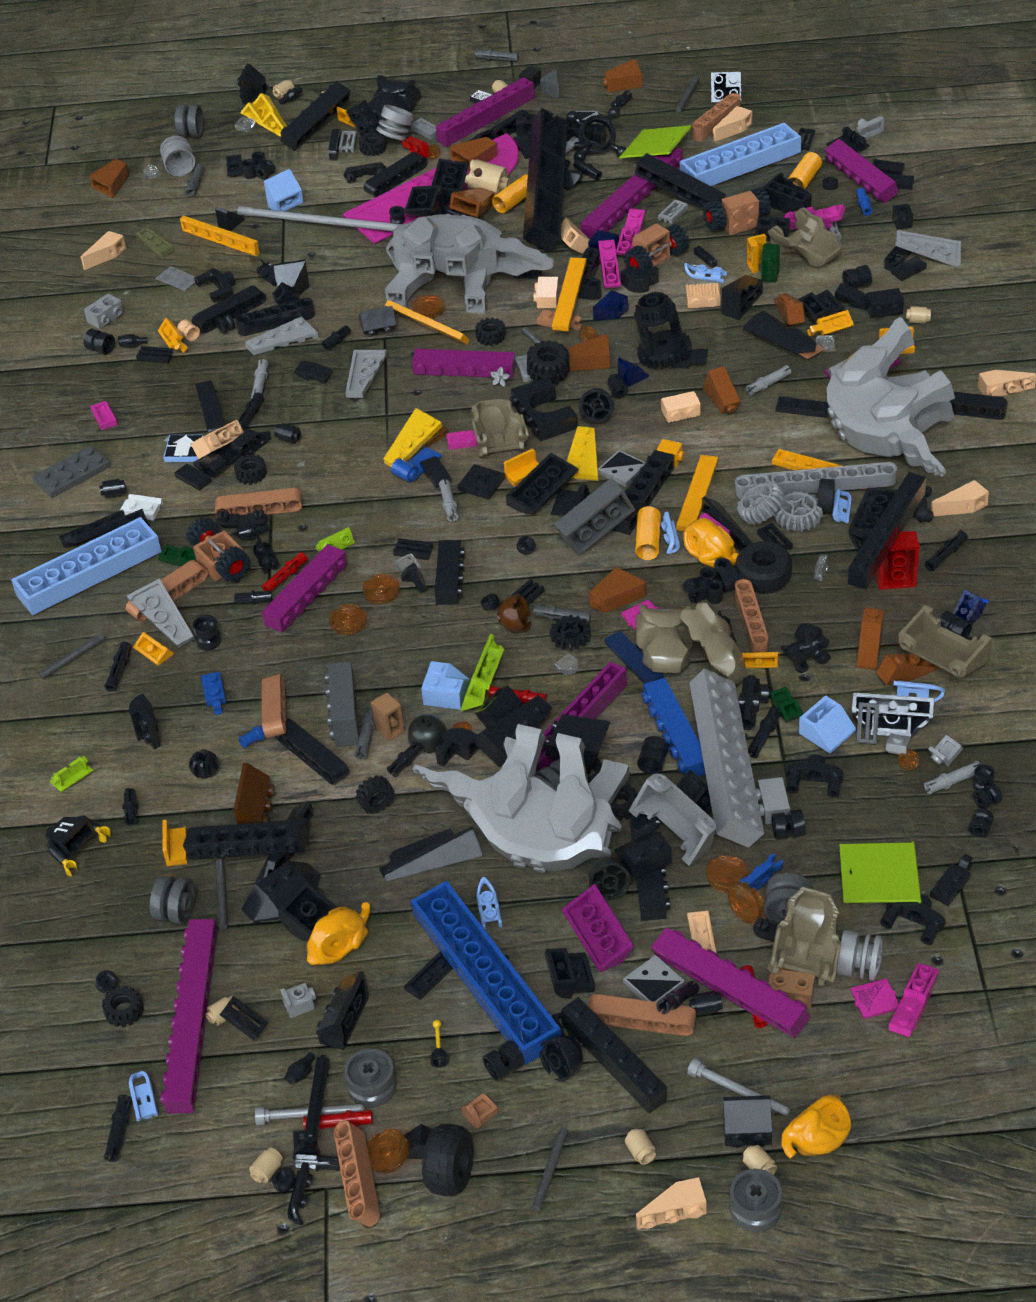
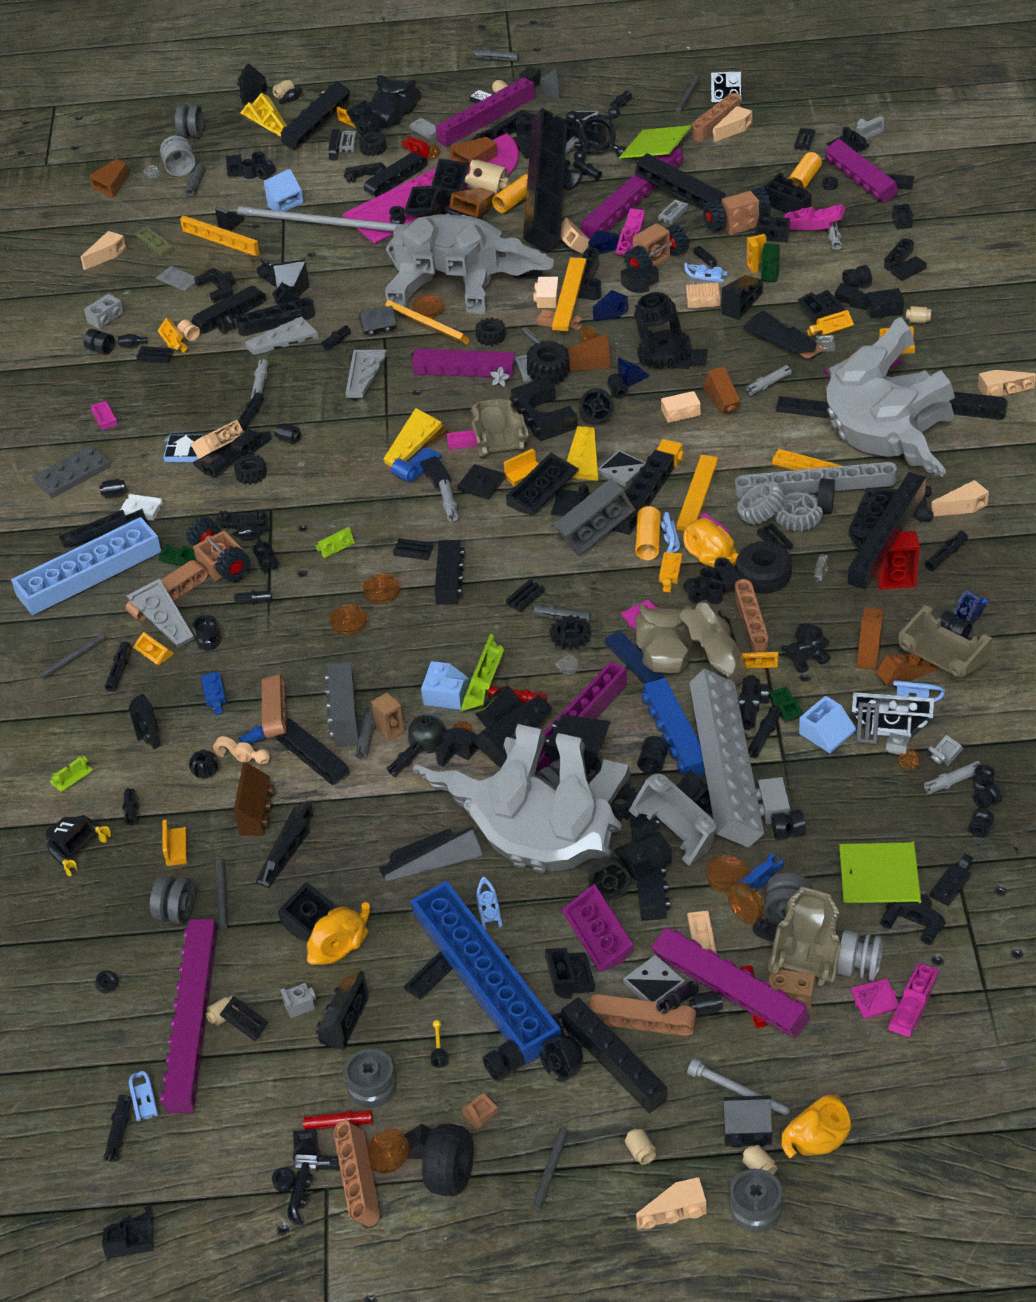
(125, 1016): black tyre -> none
(129, 1235): none -> black slope
(193, 477): black tile -> none
(209, 405): black beam -> none
(242, 751): none -> light nougat piece
(244, 124): clear tile -> none
(246, 839): black brick -> none
(265, 1115): light grey piece -> none
(266, 1165): tan brick -> none
(270, 501): nougat beam -> none
(277, 888): black wedge -> none
(298, 560): red pin -> none
(299, 1069): black piece -> none
(304, 588): magenta brick -> none
(313, 370): black slope -> none
(316, 1099): black axle -> none
(372, 786): black tyre -> none
(395, 122): light grey wheel -> none
(403, 562): clear tile -> none
(414, 575): black tile -> none
(490, 601): black tile -> none
(514, 614): reddish brown cylinder -> none
(525, 545): black tile -> none
(609, 264): dark pink slope -> none
(616, 591): dark orange slope -> none
(623, 77): dark orange slope -> none
(670, 570): none -> light orange plate
(718, 513): black wedge -> none
(743, 155): light blue brick -> none
(790, 309): dark orange slope -> none
(810, 239): dark tan animal -> none
(817, 771): black connector -> none
(840, 504): light blue piece -> none
(864, 201): blue pin -> none
(889, 167): black tile -> none
(937, 248): light grey wing -> none

